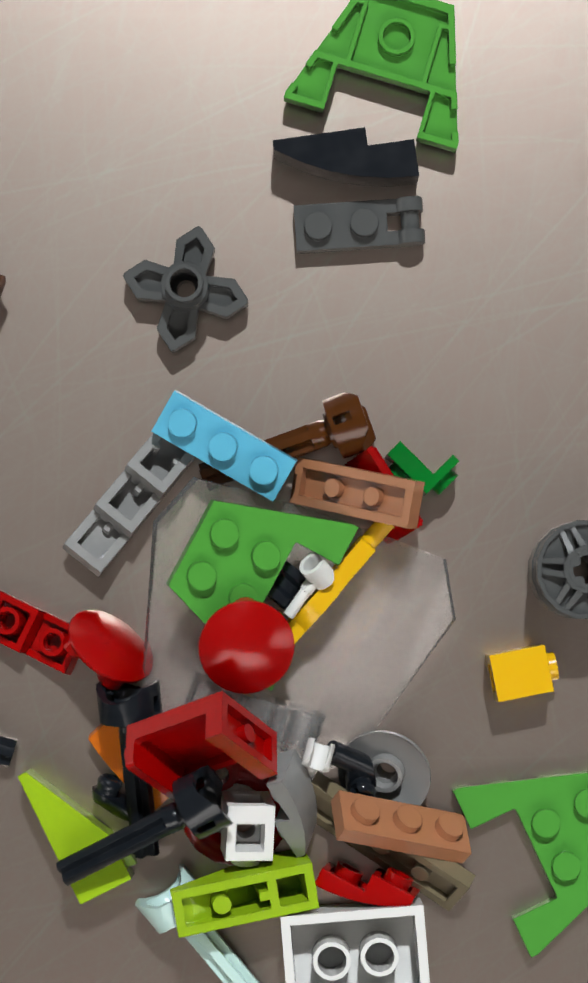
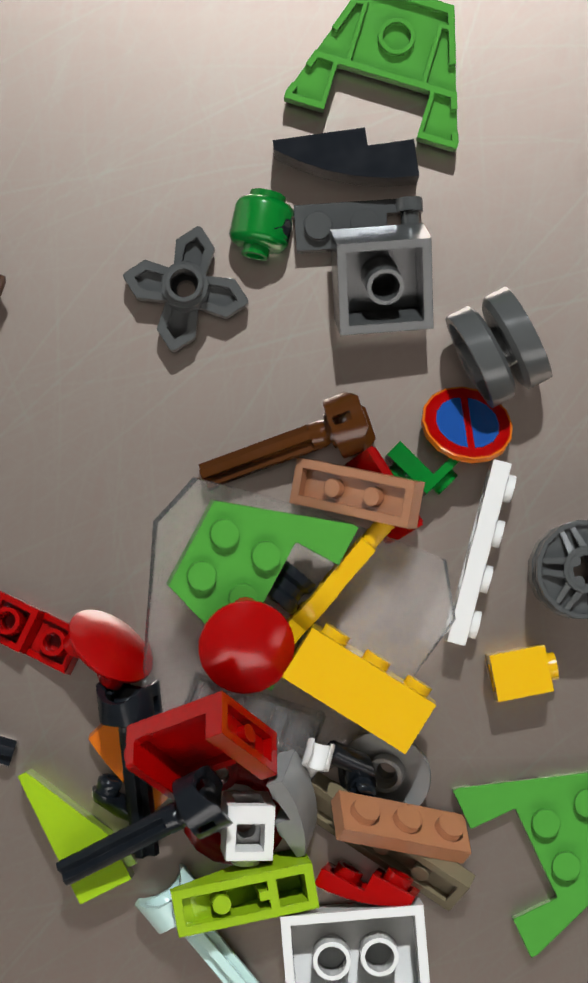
(127, 503): light grey slope -> none
(224, 445): medium azure plate -> none
(261, 223): none -> green head
(318, 576): white hand -> none
(360, 686): none -> yellow wedge
(382, 279): none -> dark grey brick
(465, 426): none -> piece
(486, 533): none -> white plate
(499, 347): none -> dark grey wheel

